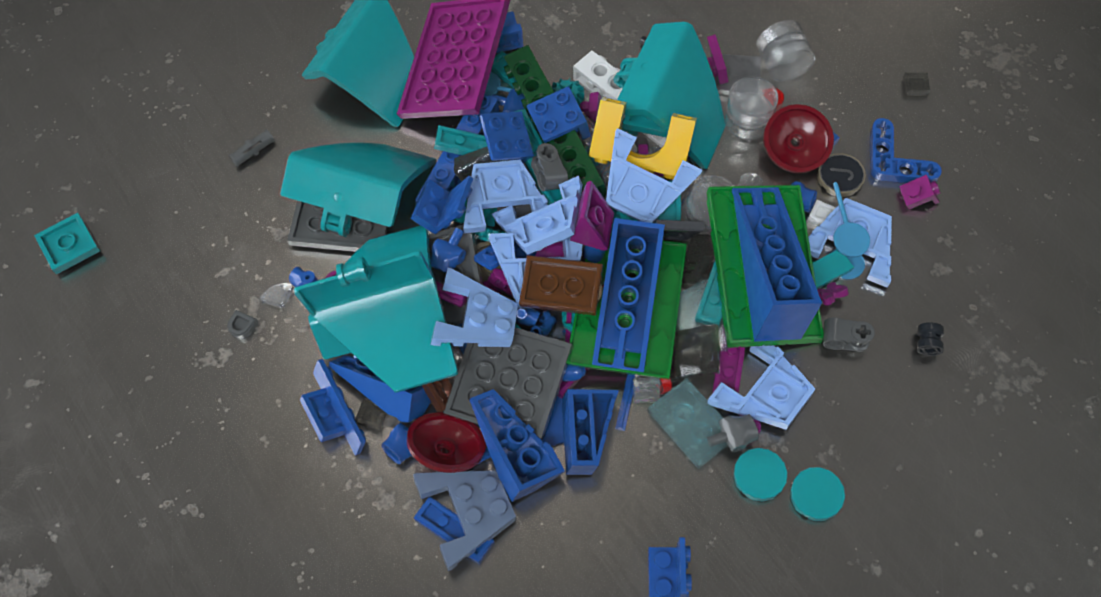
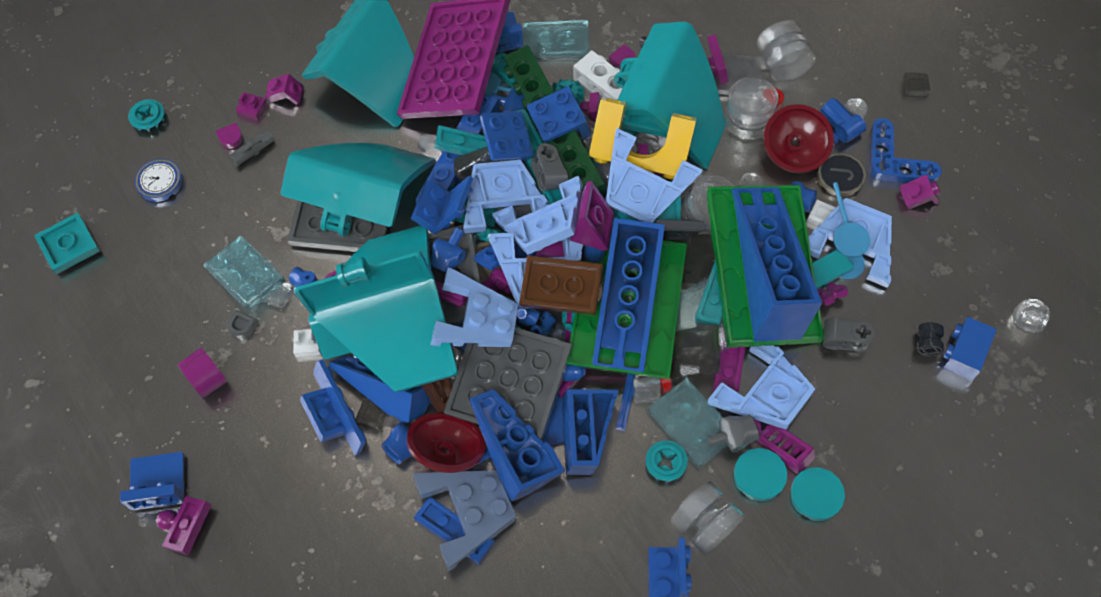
(144, 108): none -> teal gear
(155, 481): none -> blue bracket
(158, 180): none -> tile
(184, 525): none -> magenta plate
(202, 373): none -> magenta piece
(230, 136): none -> magenta tile
(244, 273): none -> clear light blue plate
(251, 106): none -> magenta tile
(284, 87): none -> magenta bracket
(305, 343): none -> white tile
(427, 144): none -> clear tile
(557, 40): none -> clear light blue tile
(620, 54): none -> magenta tile
(649, 139): none -> clear tile
(669, 450): none -> teal gear
(701, 512): none -> clear wheel
(801, 447): none -> magenta slope
(846, 125): none -> blue piece
(857, 106): none -> clear tile
(969, 348): none -> blue brick
(1031, 316): none -> clear piece

